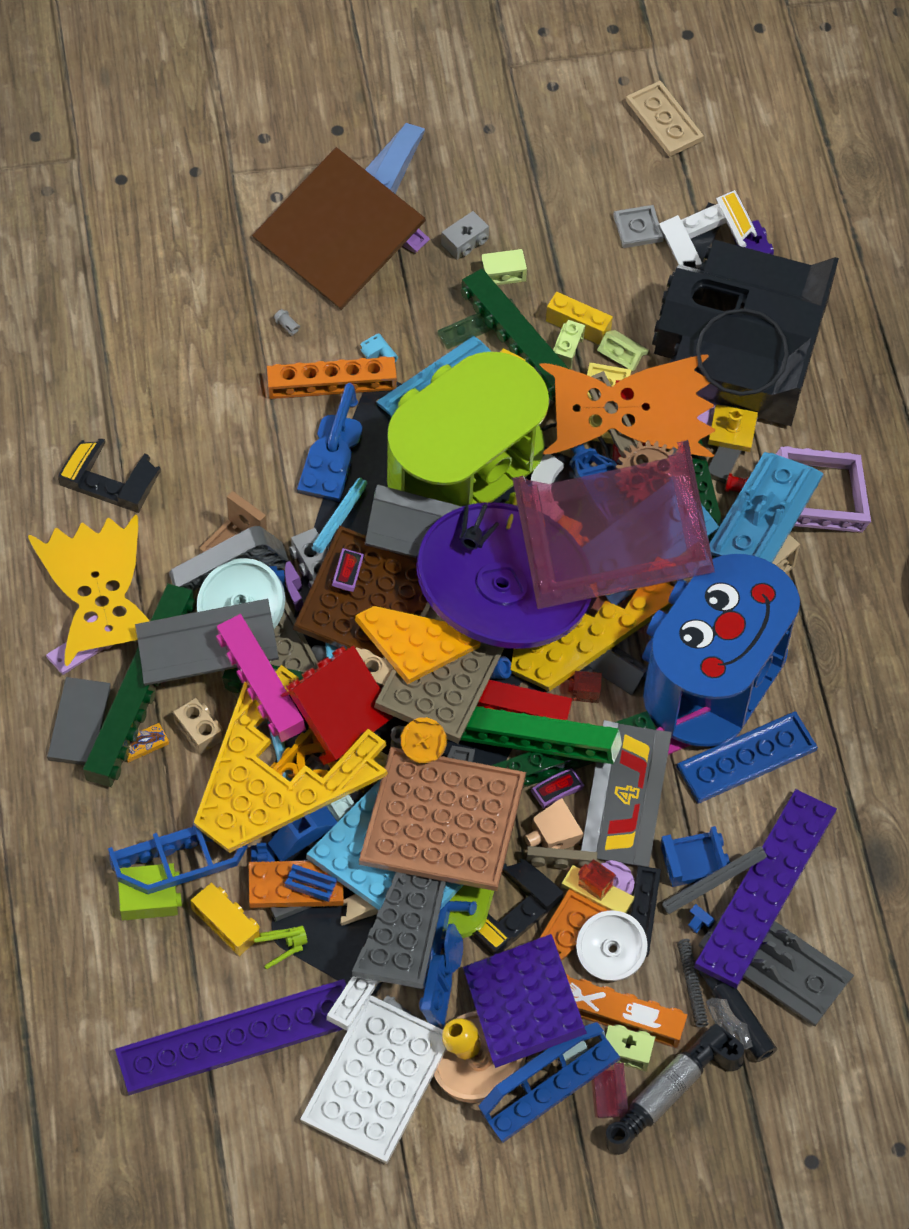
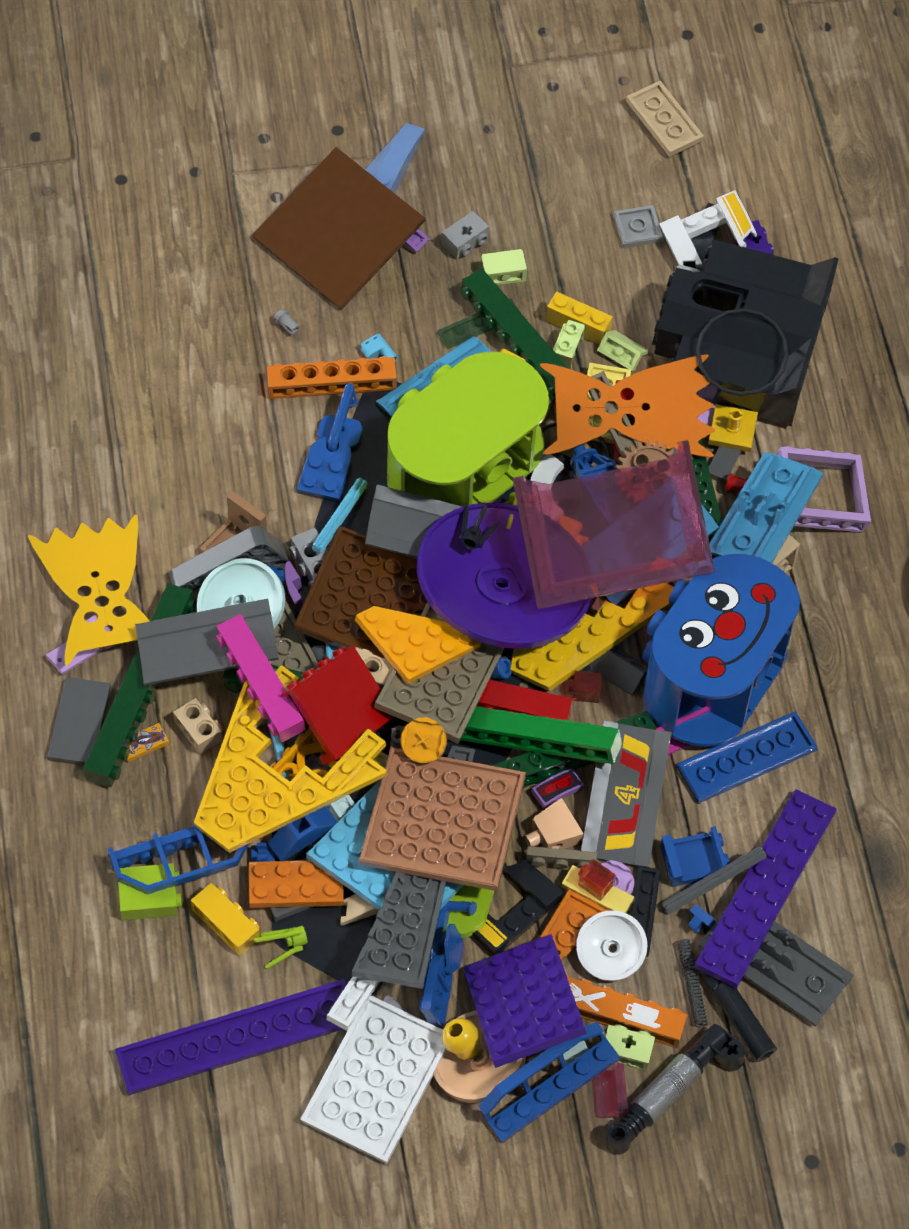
(131, 495): black wedge -> none
(311, 879): blue tile -> none
(347, 570): slope -> none
(726, 1019): clear tile -> none

